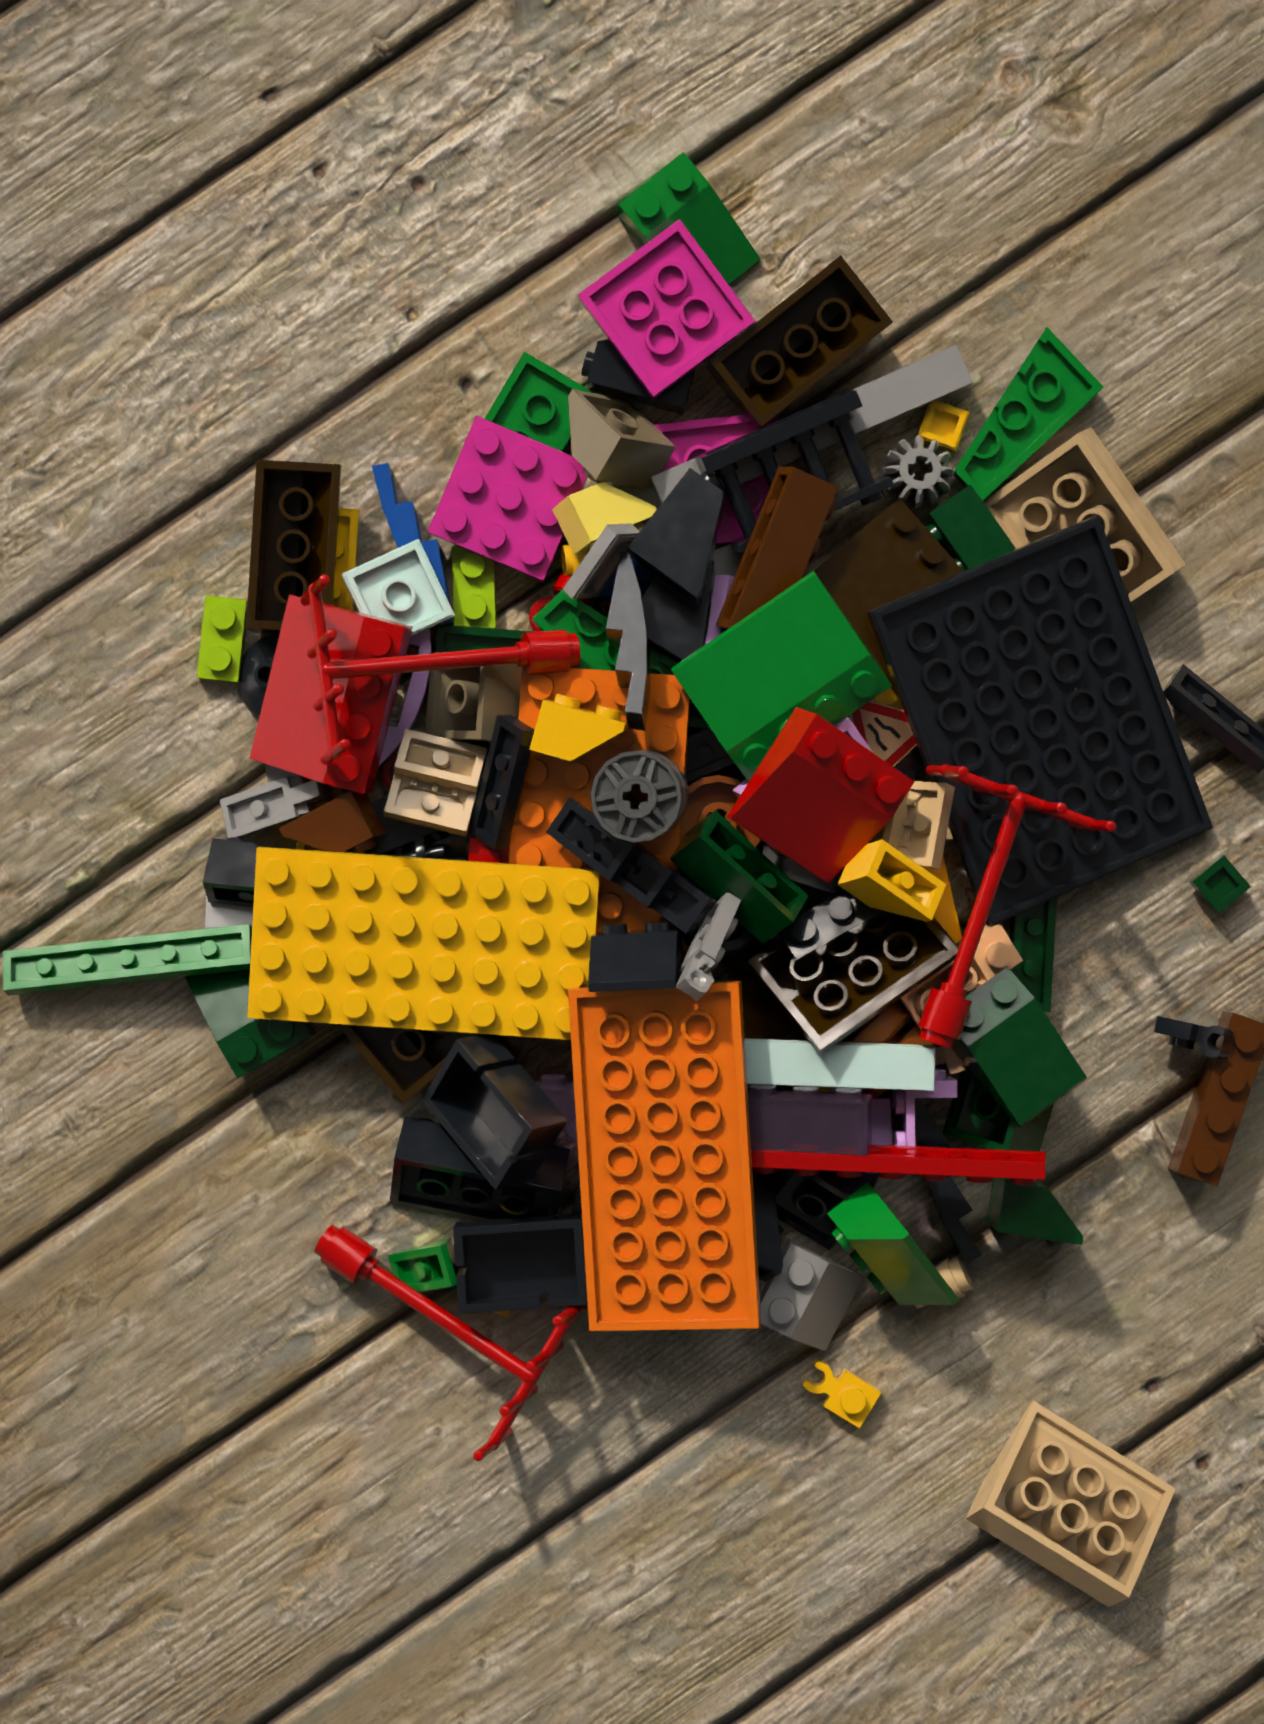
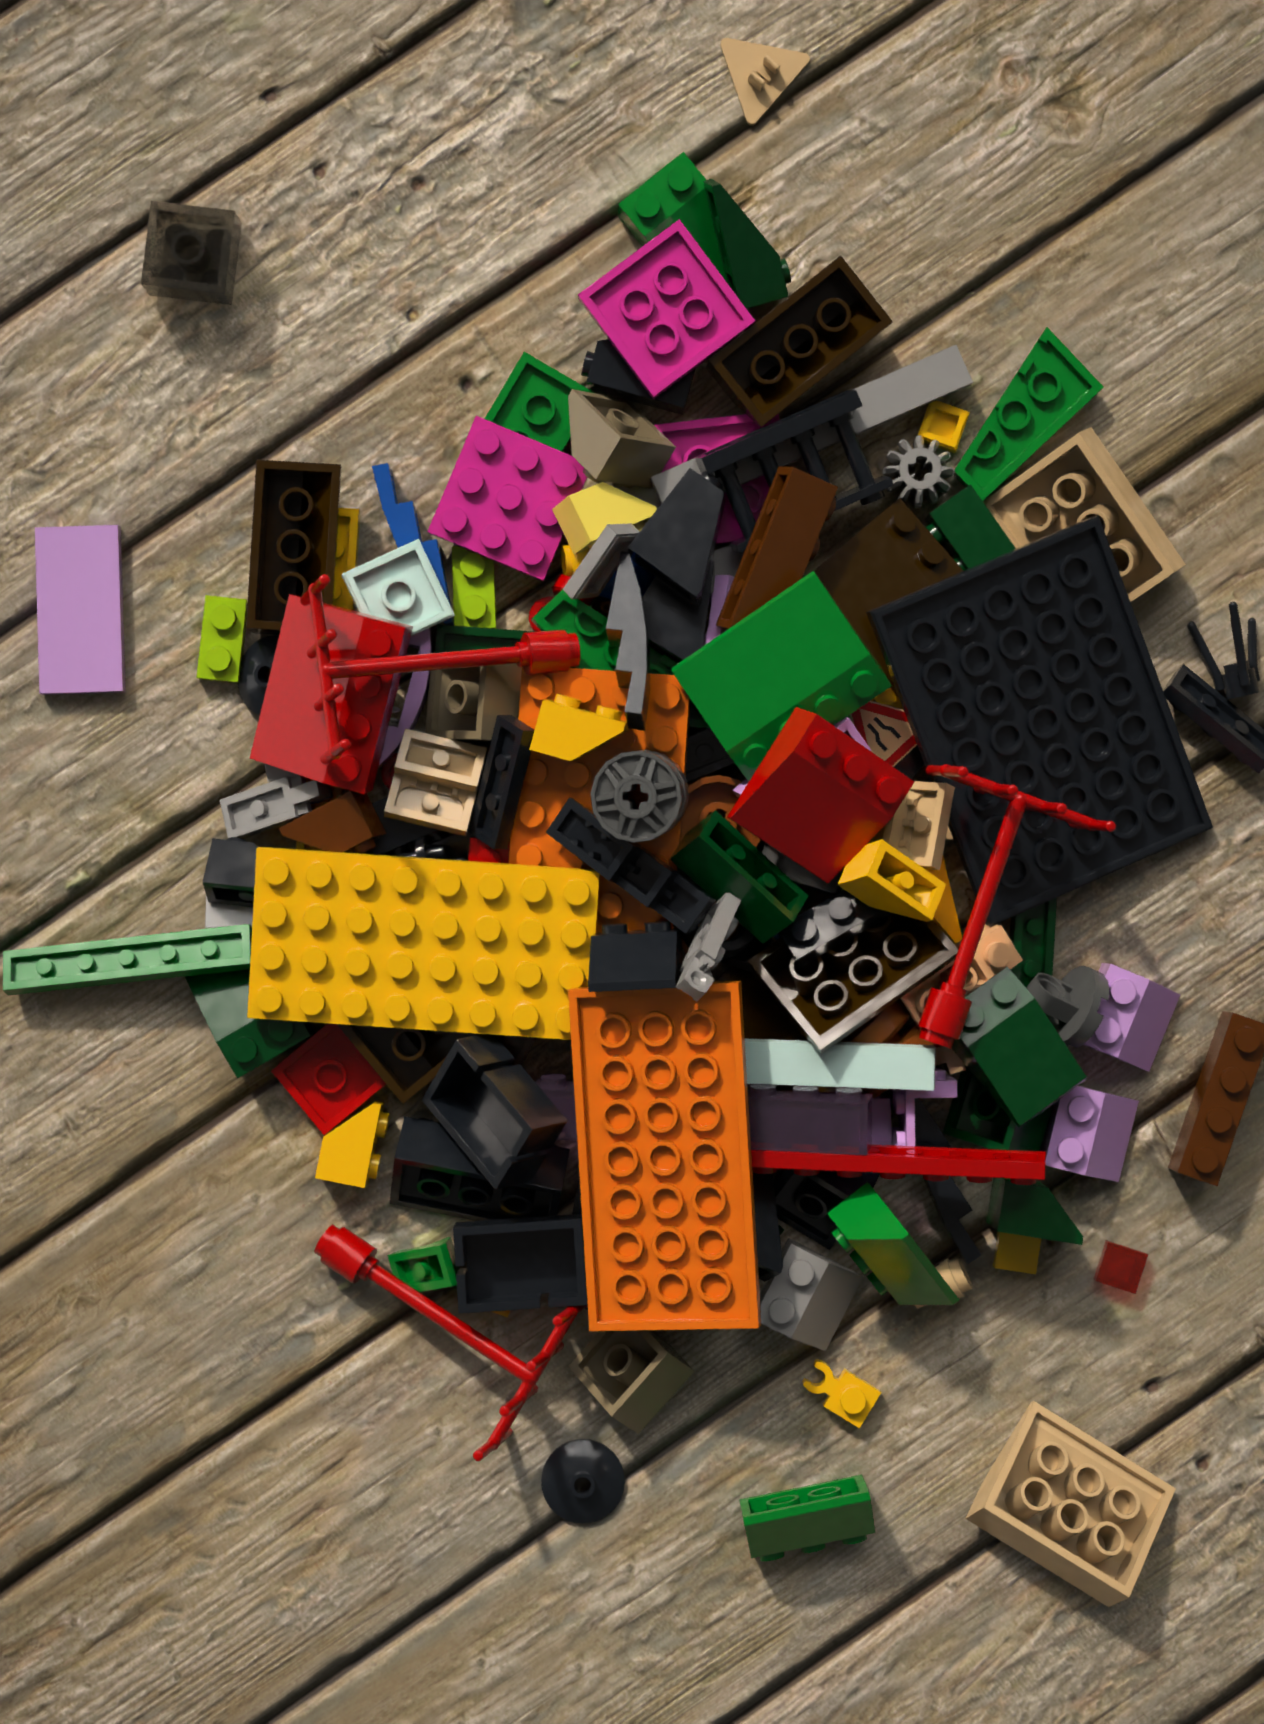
(80, 609): none -> lavender tile
(191, 252): none -> clear smoke brick
(328, 1077): none -> red plate
(349, 1150): none -> yellow slope
(587, 1460): none -> black dish
(631, 1374): none -> dark tan slope
(747, 257): none -> dark green slope
(760, 74): none -> tan piece
(808, 1517): none -> green slope
(1016, 1253): none -> yellow tile
(1072, 1002): none -> dark grey tile
(1089, 1133): none -> lavender slope
(1120, 1266): none -> clear red tile
(1132, 1017): none -> lavender slope
(1186, 1034): black plate -> none
(1219, 884): dark green plate -> none
(1240, 677): none -> black plant

